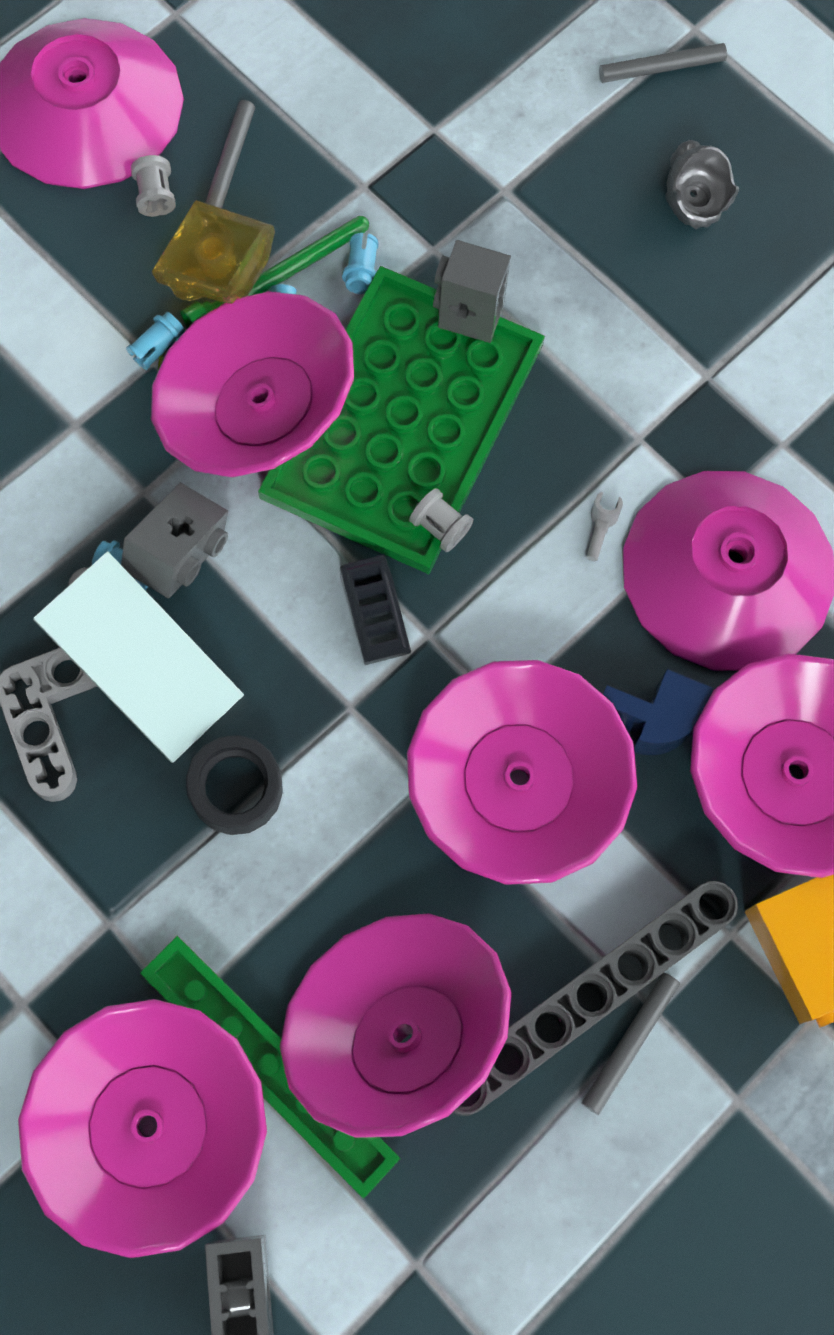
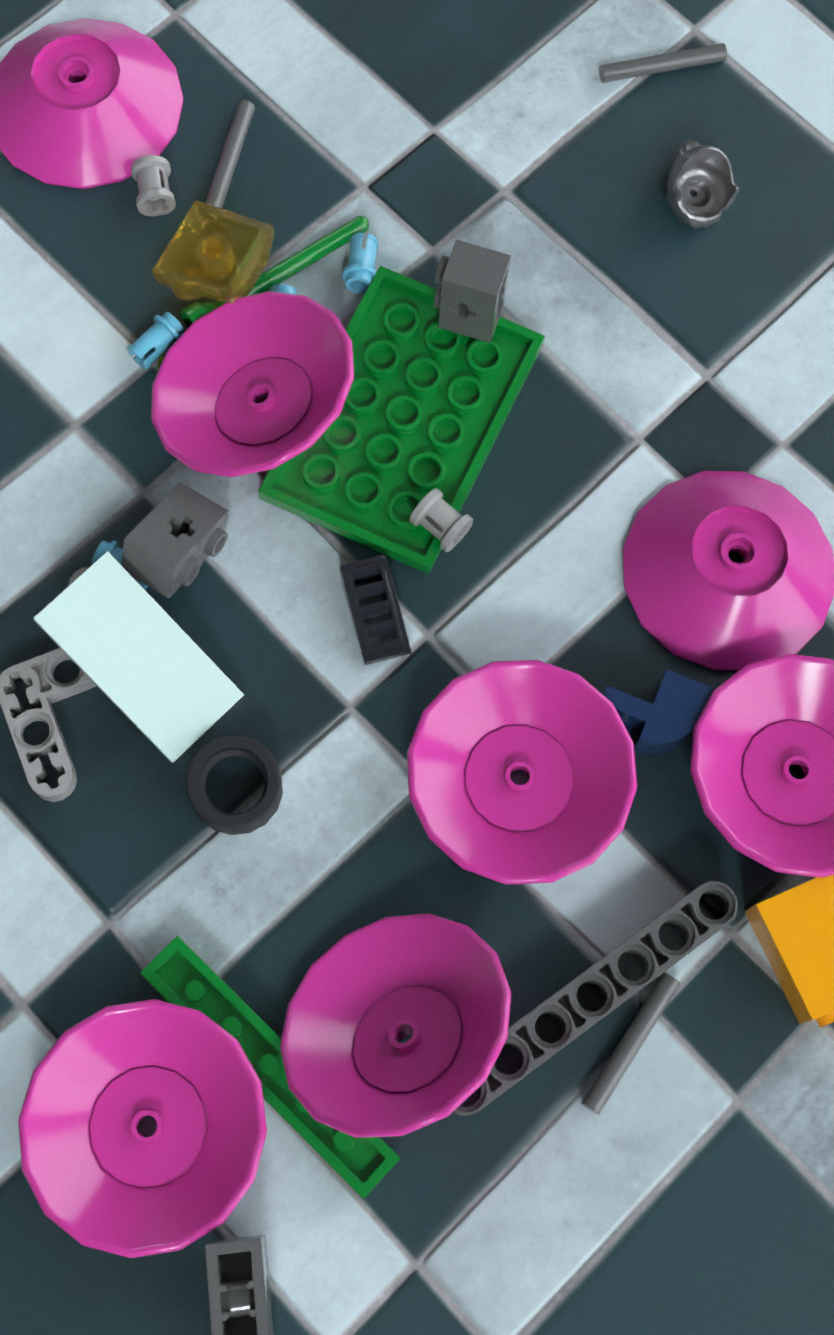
(603, 520): light grey hand -> none

